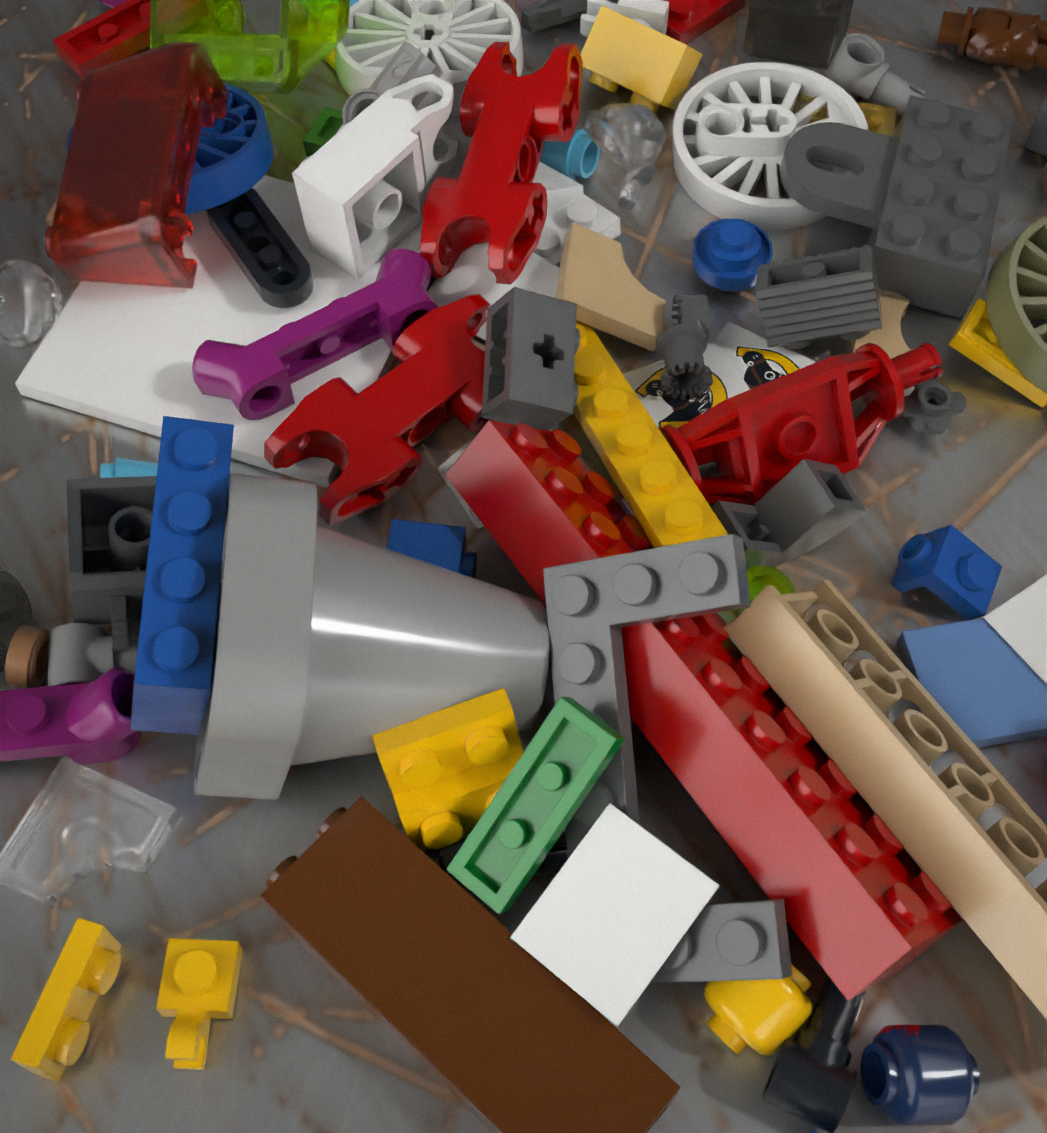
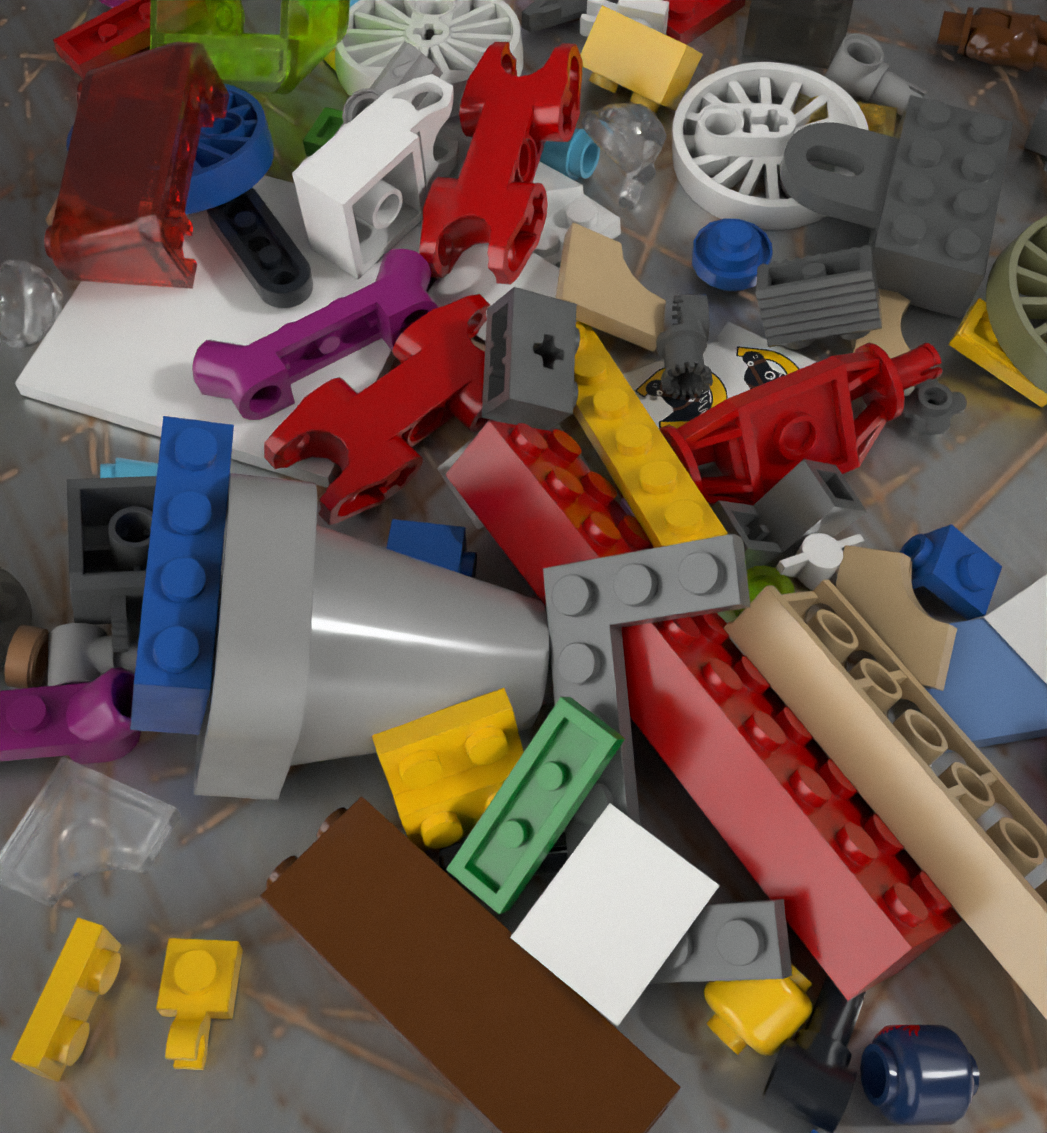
(817, 558): none -> white piece
(882, 593): none -> tan tile

